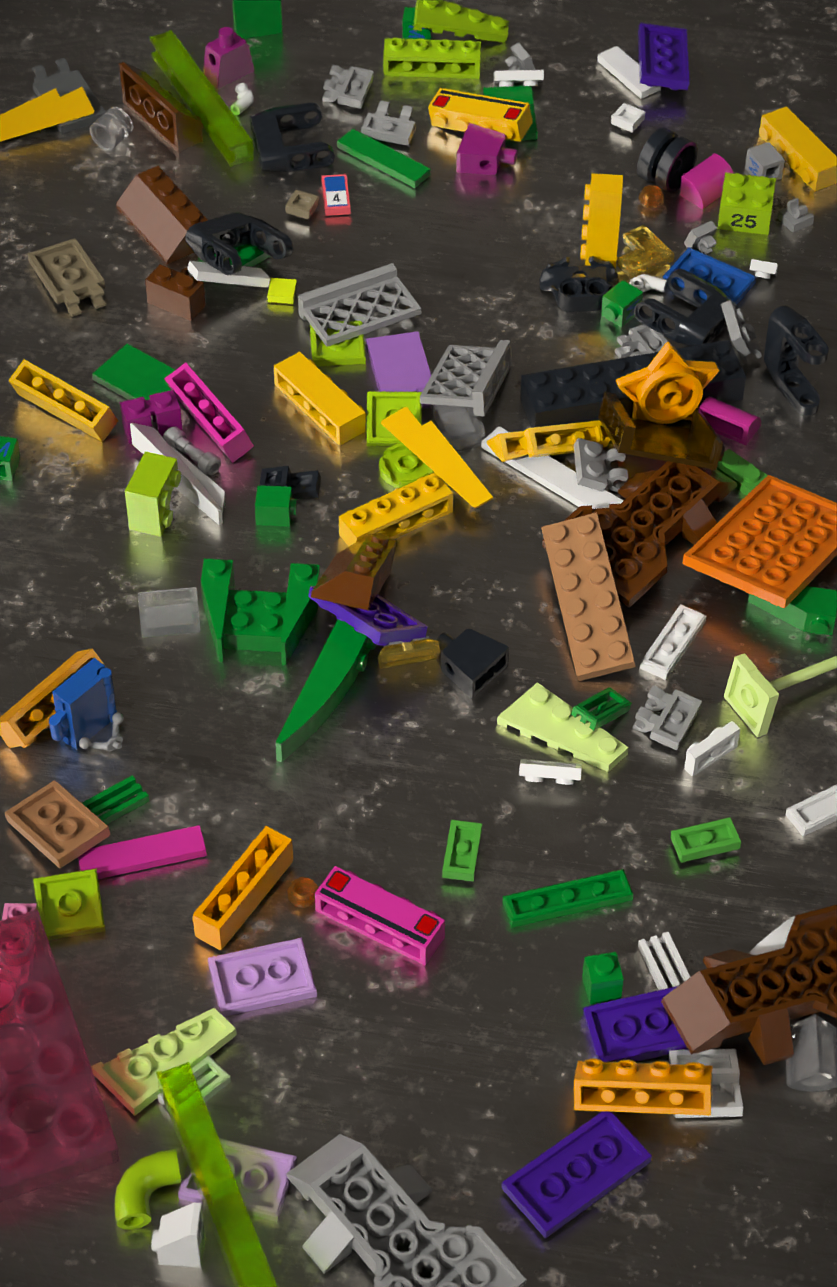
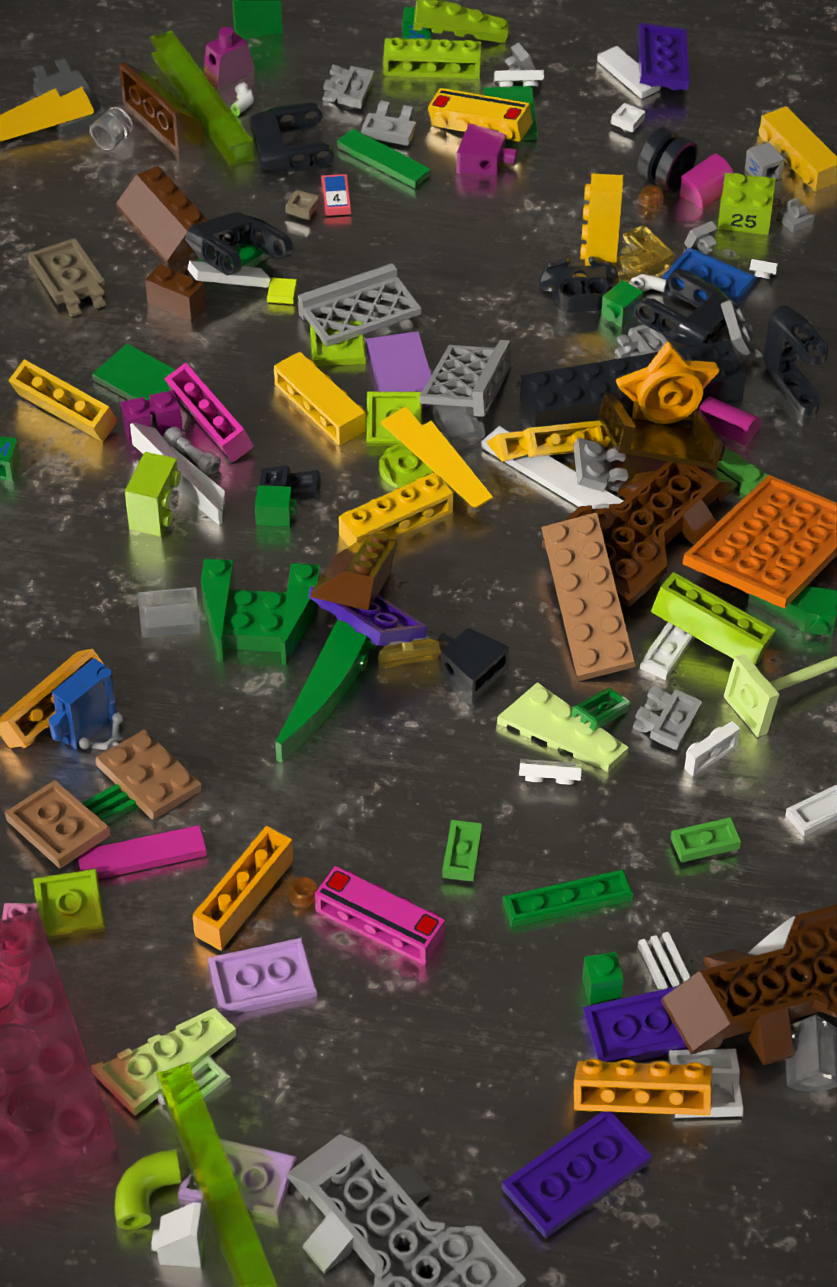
(148, 774): none -> medium nougat plate
(713, 623): none -> lime brick

